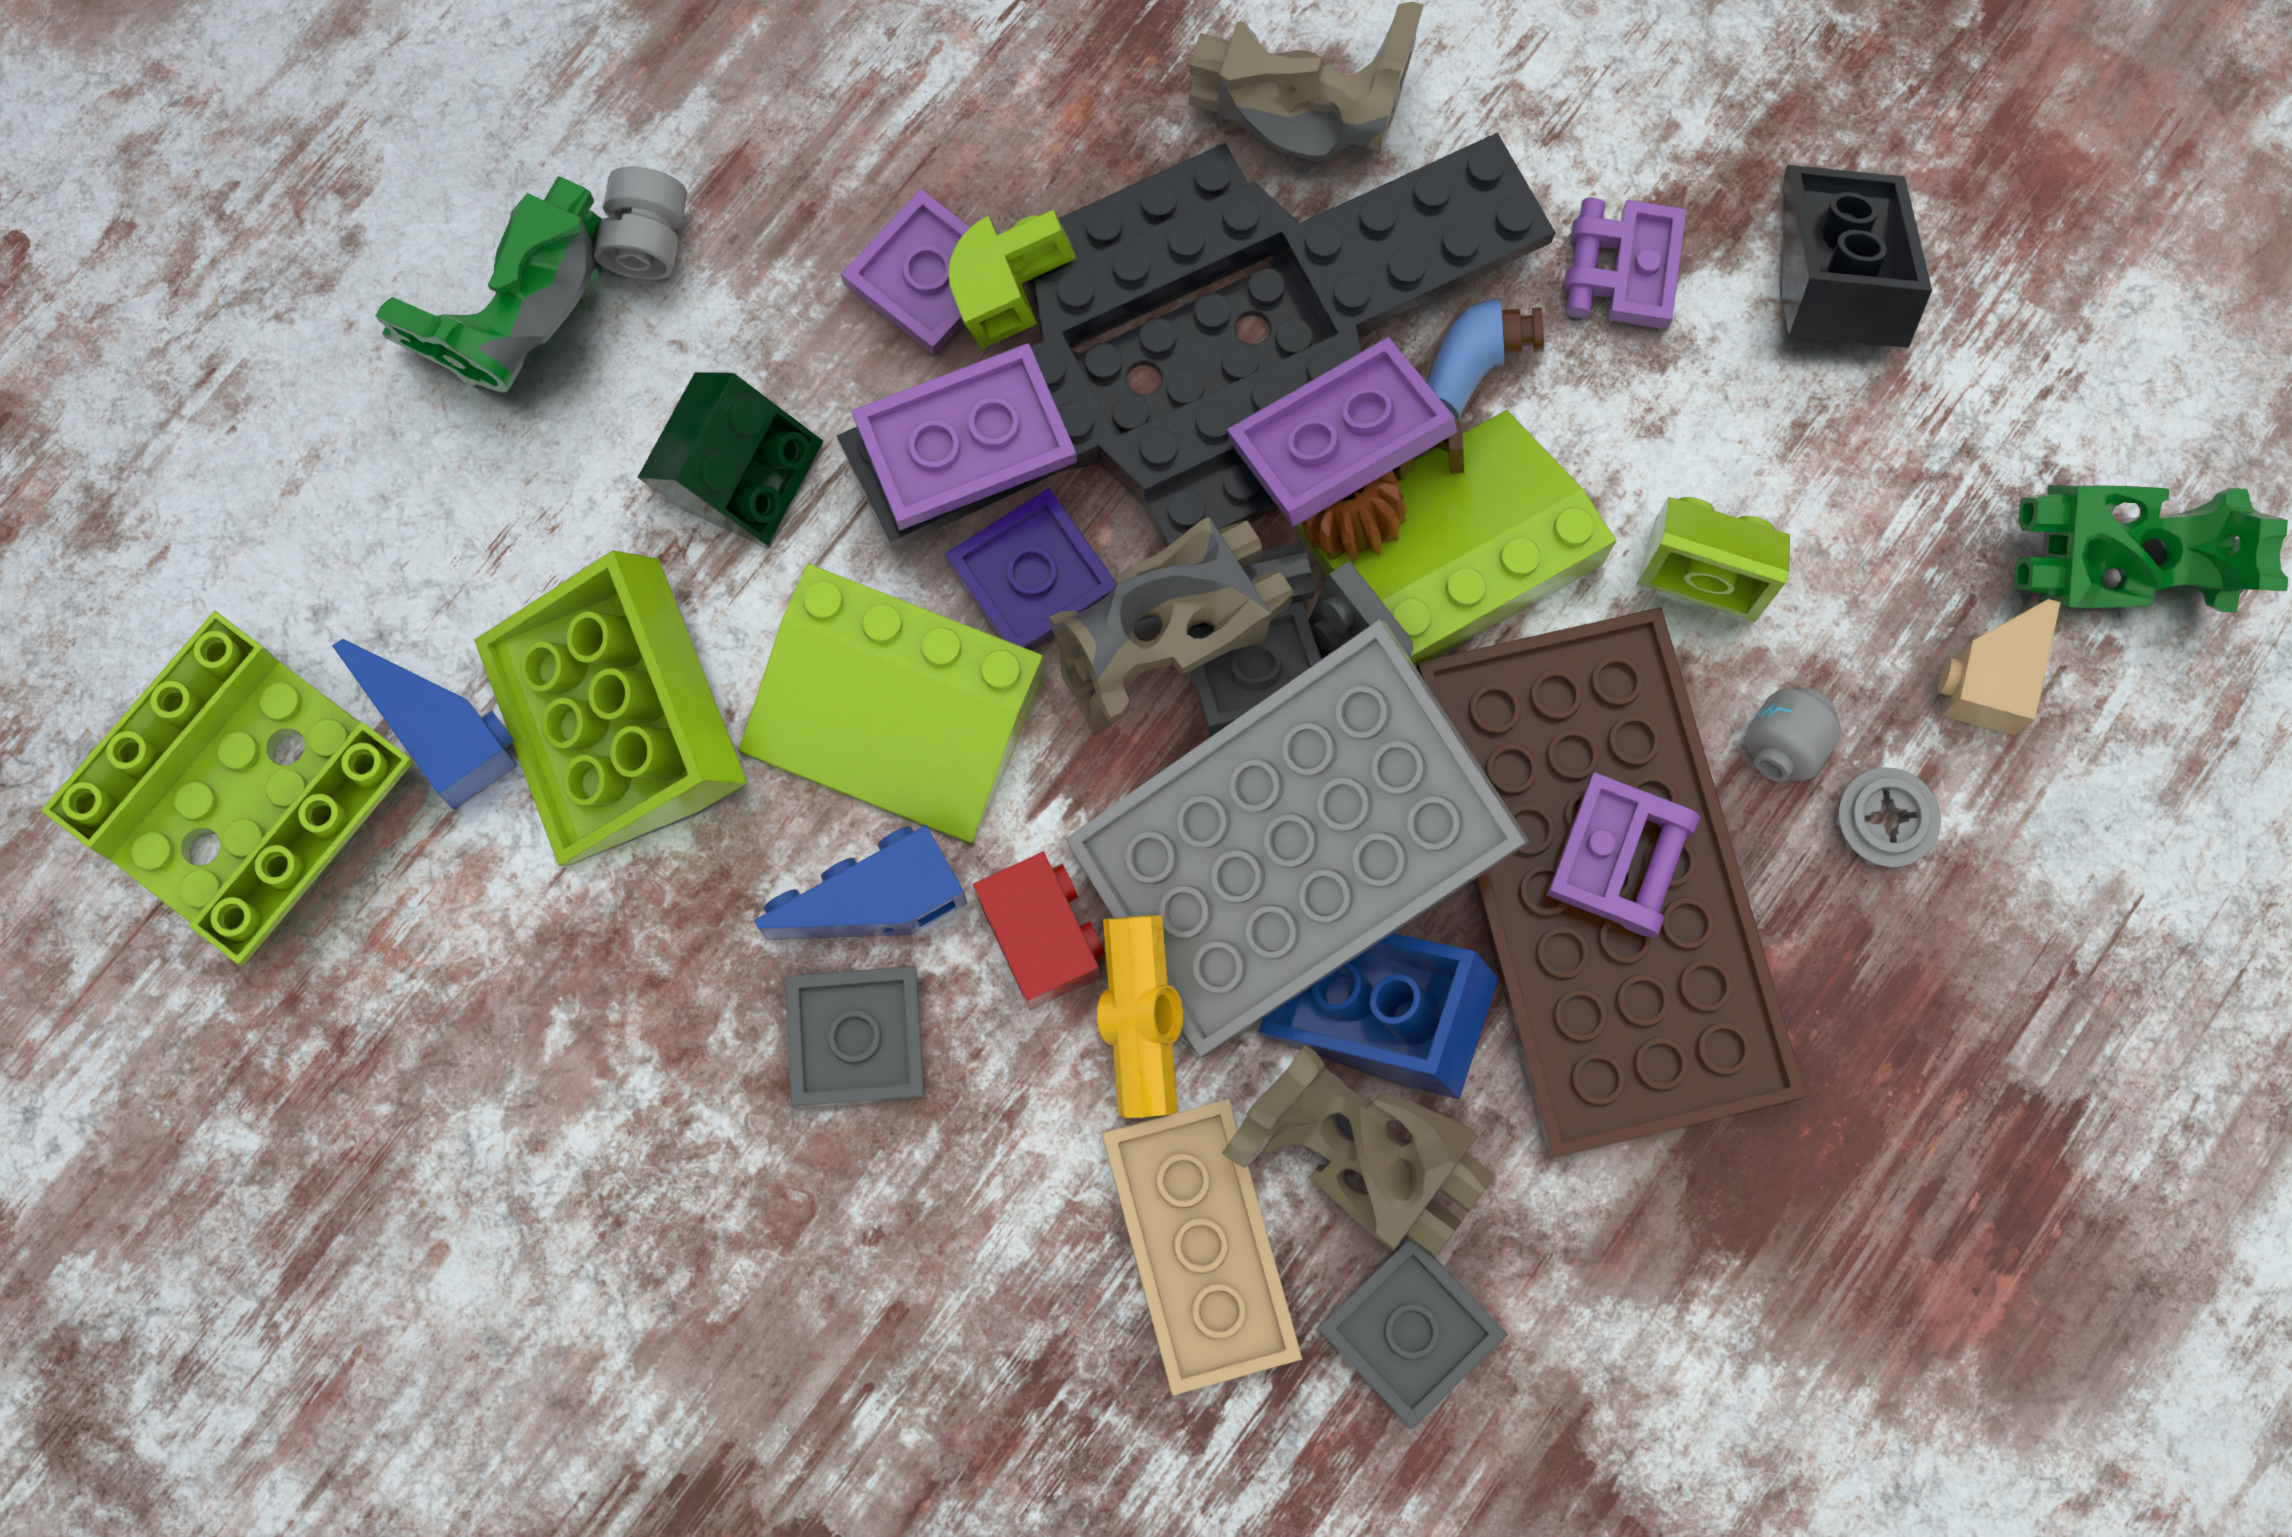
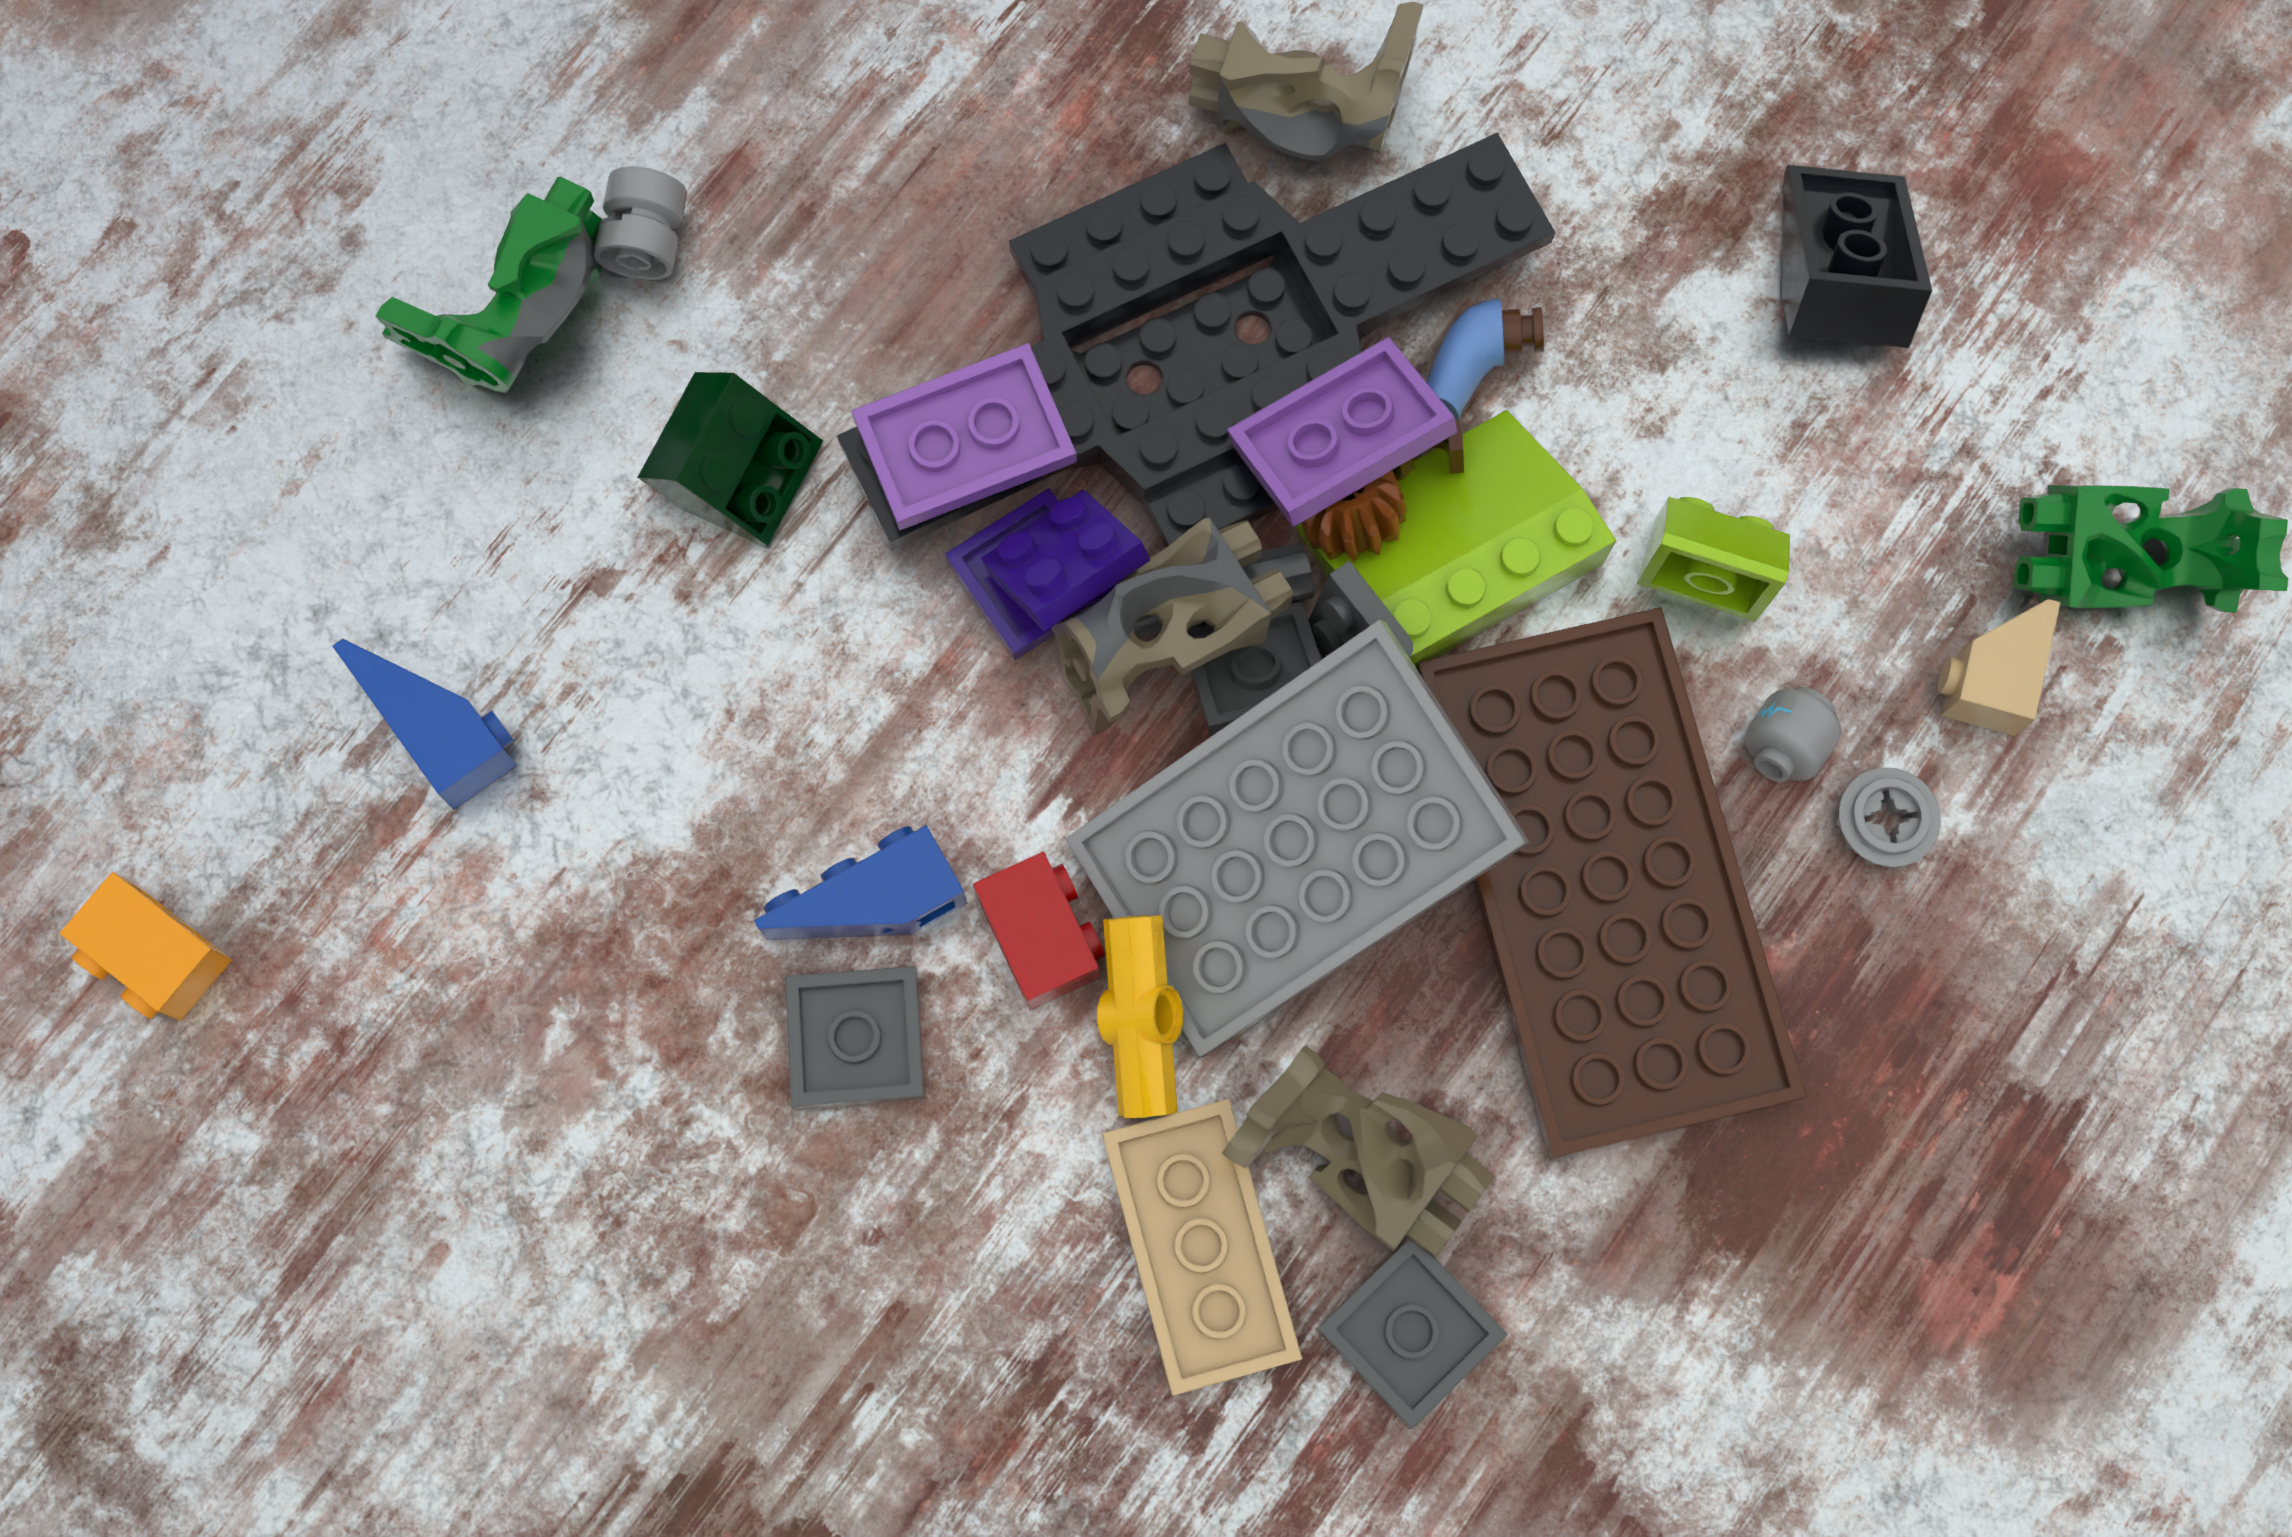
(144, 948): none -> light orange brick
(203, 762): lime slope -> none
(609, 707): lime slope -> none
(891, 704): lime slope -> none
(907, 272): medium lavender plate -> none
(990, 271): lime brick -> none
(1065, 559): none -> dark purple plate
(1395, 1012): blue slope -> none
(1603, 848): medium lavender plate -> none
(1645, 263): medium lavender plate -> none

